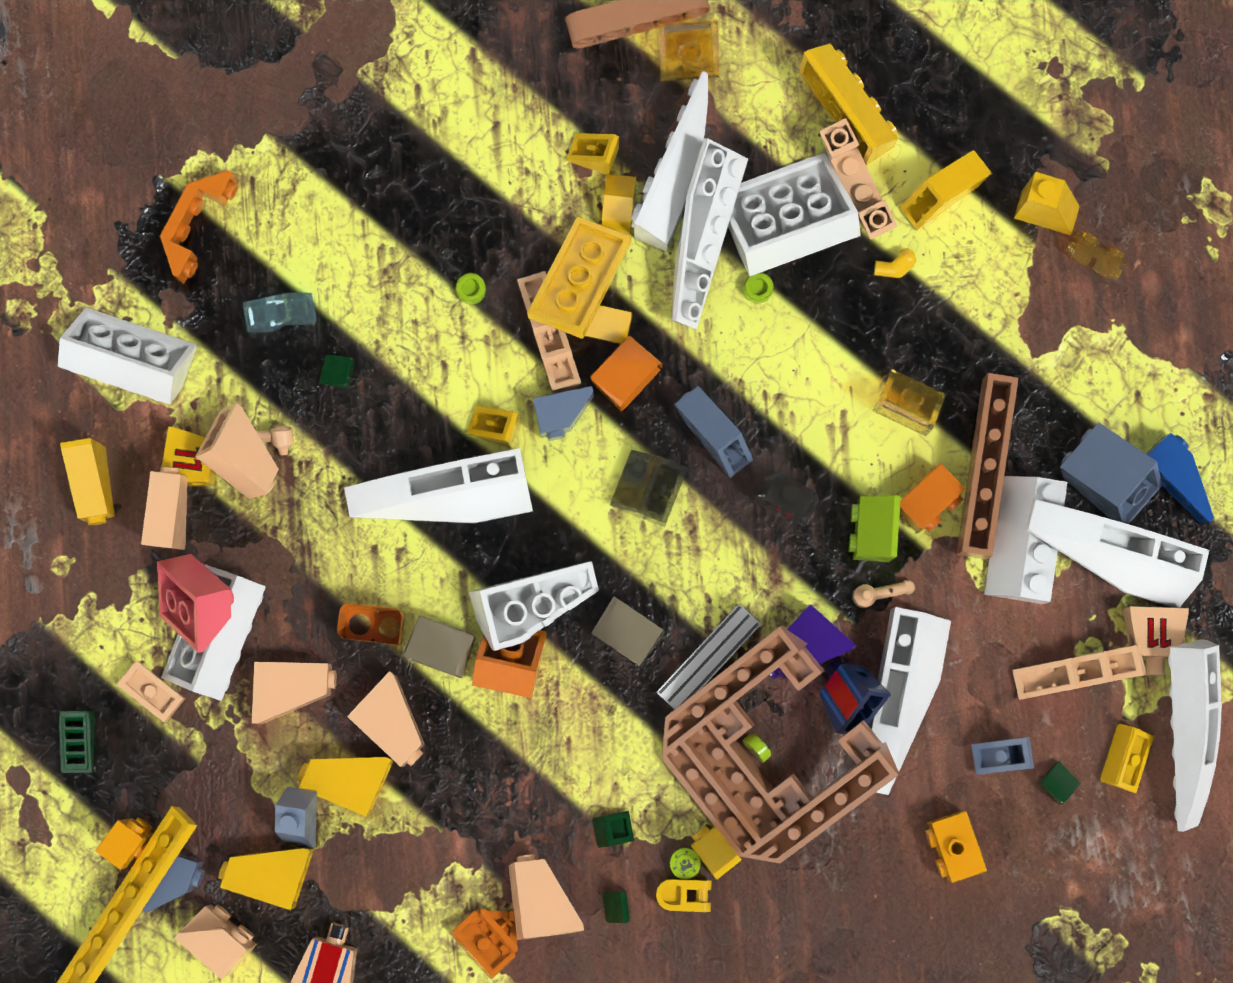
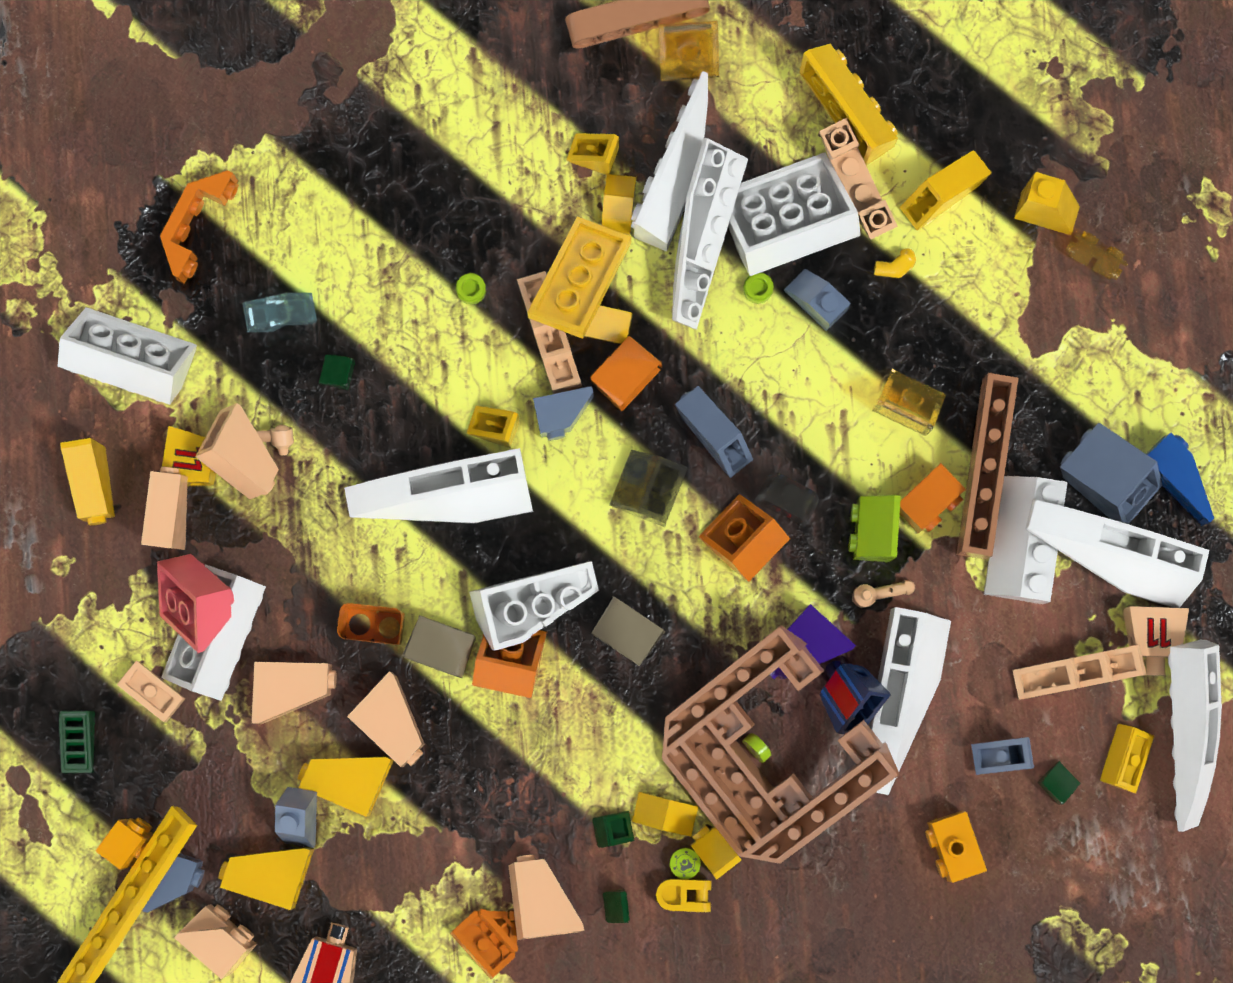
(665, 814): none -> yellow slope
(709, 657): white tile -> none
(744, 537): none -> orange slope
(817, 298): none -> sand blue slope

